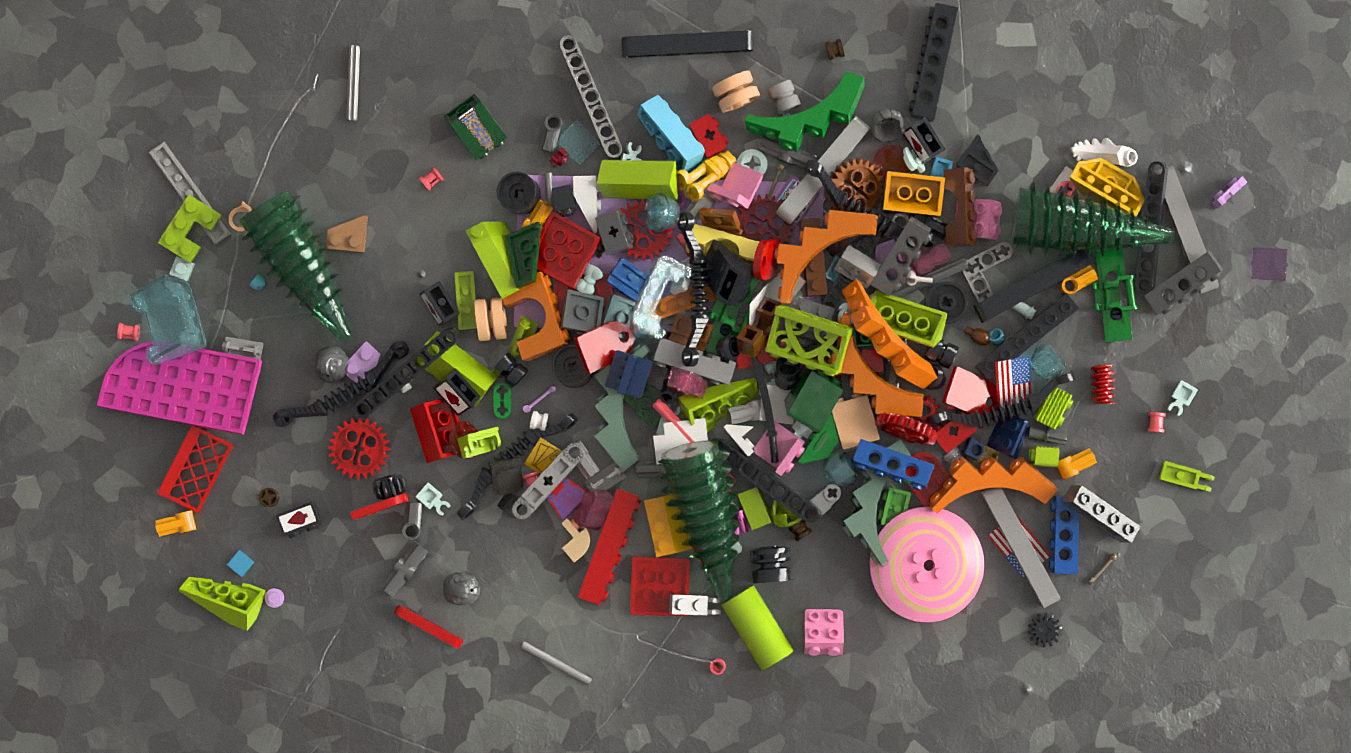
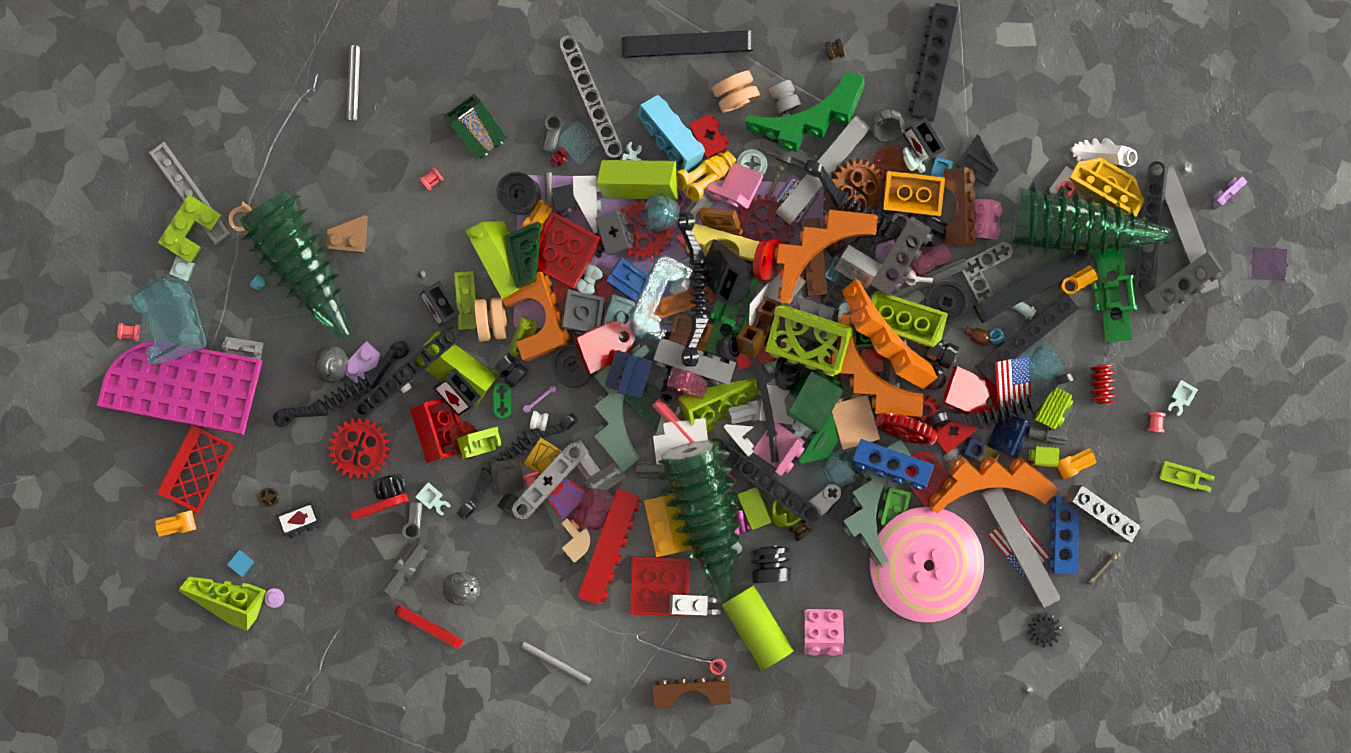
(667, 693): none -> reddish brown arch

